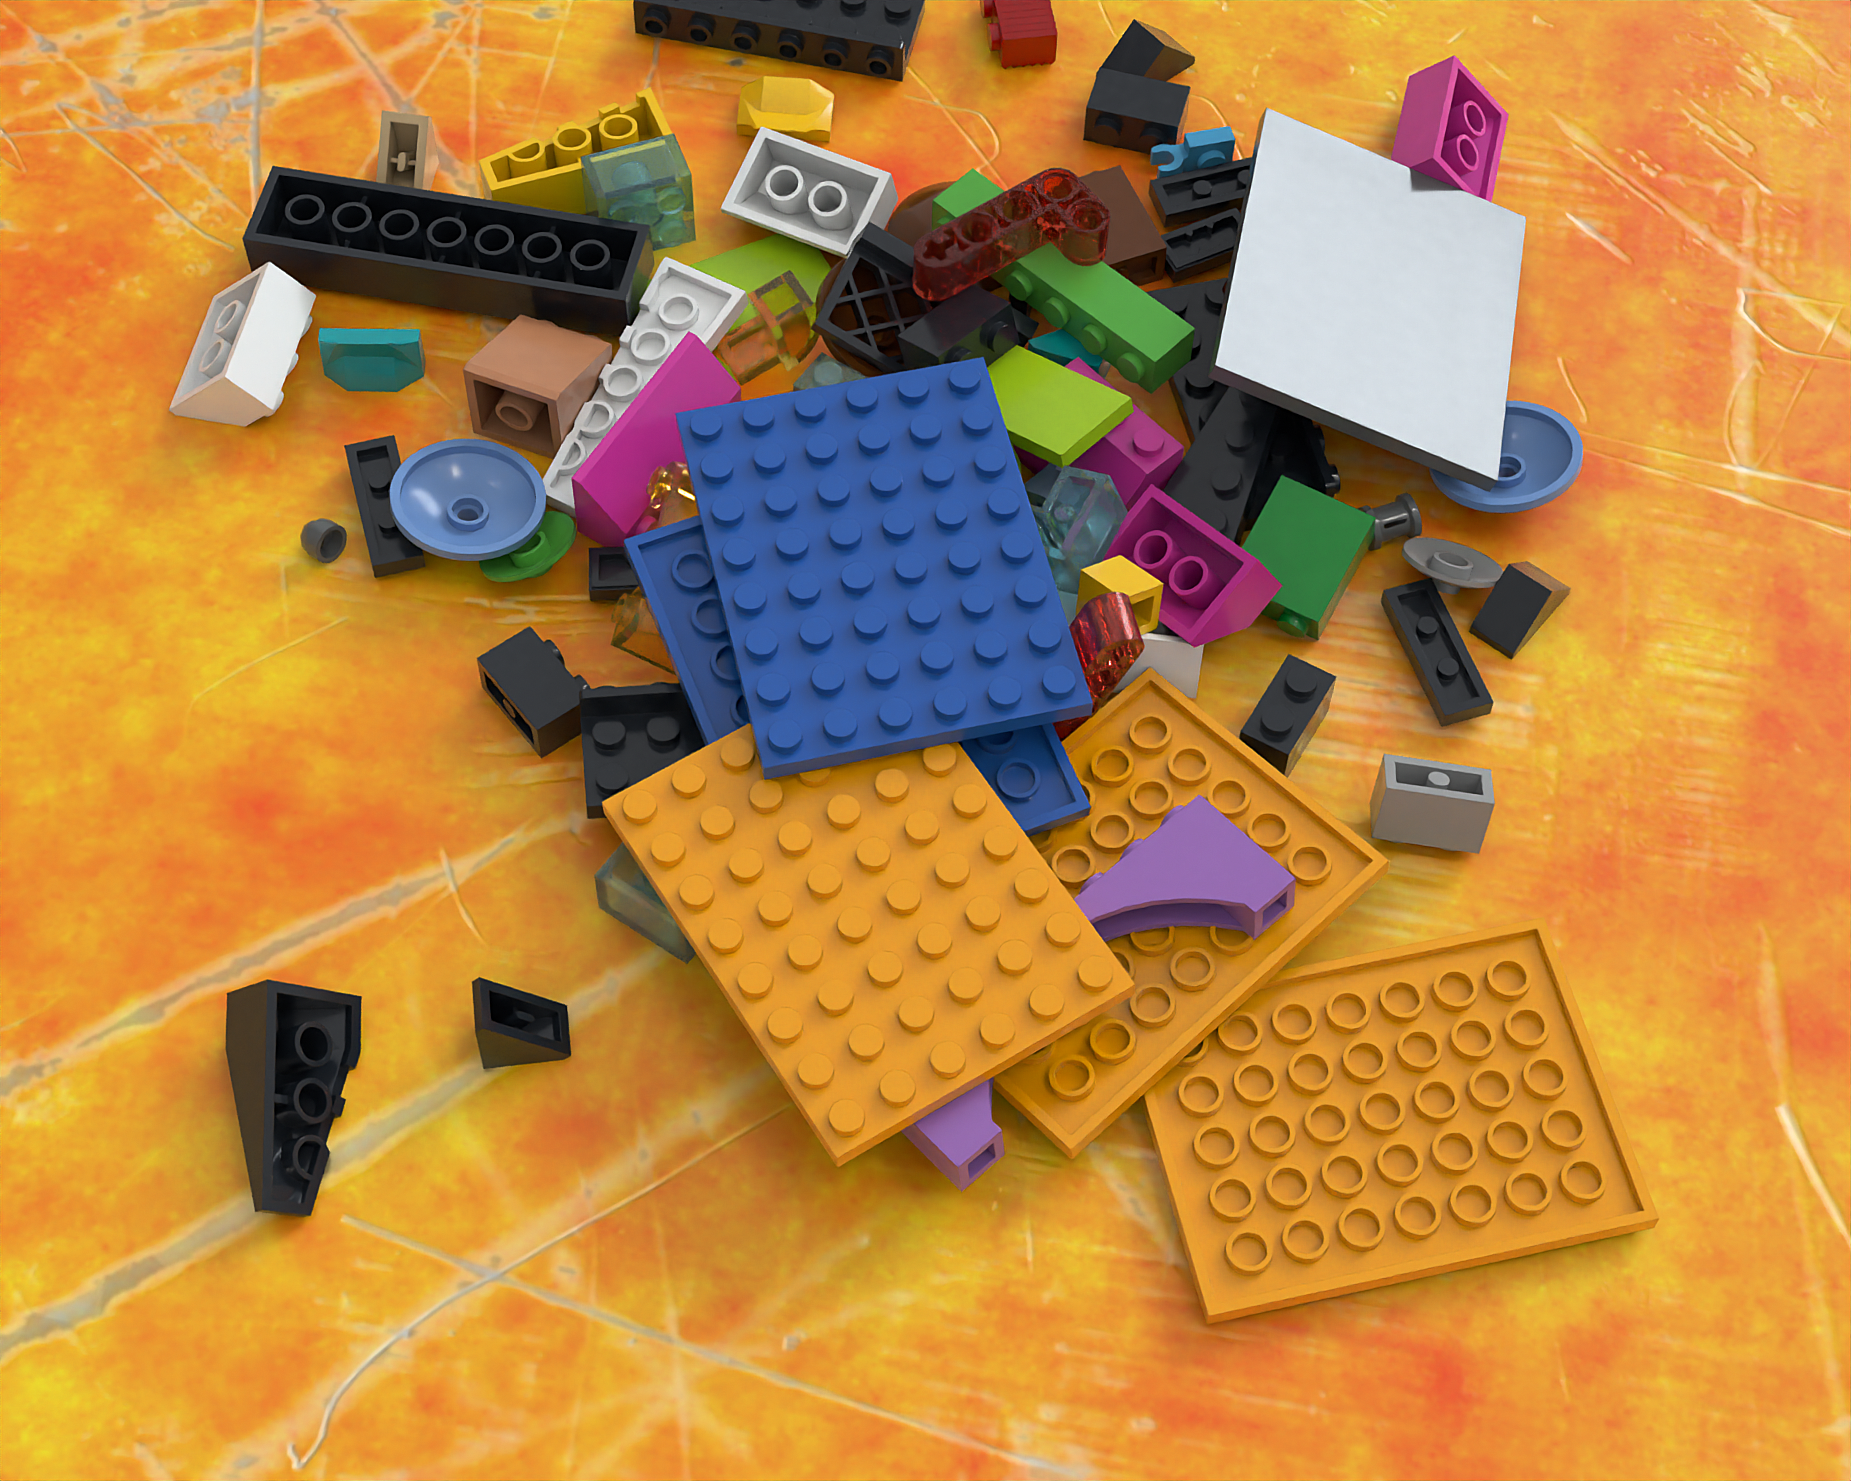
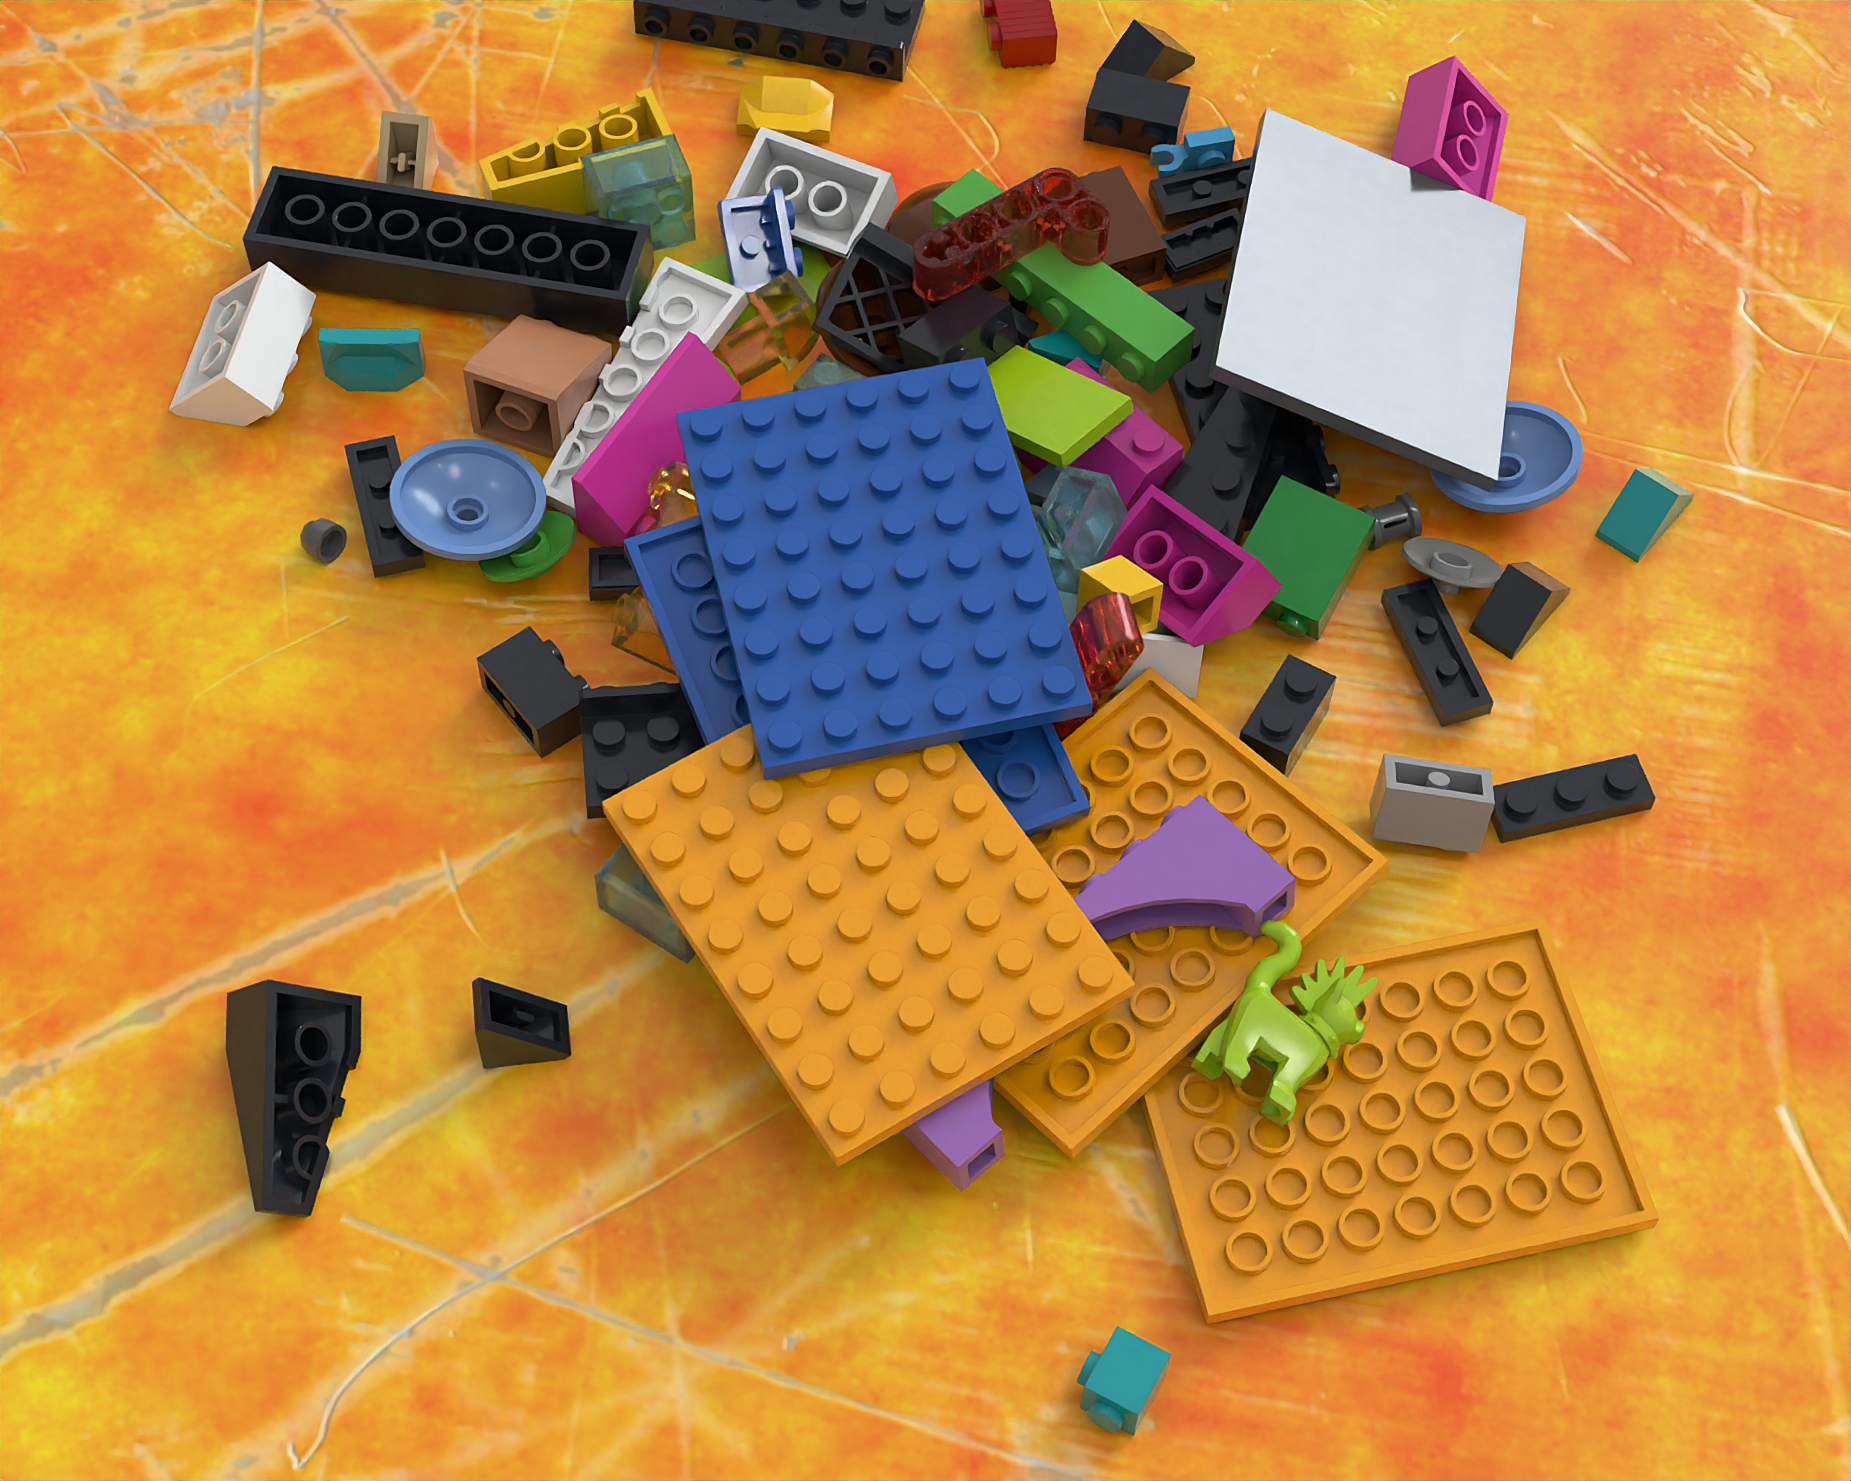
(758, 239): none -> bracket
(1122, 1381): none -> teal brick
(1276, 1037): none -> lime animal
(1570, 798): none -> black plate
(1643, 512): none -> teal slope

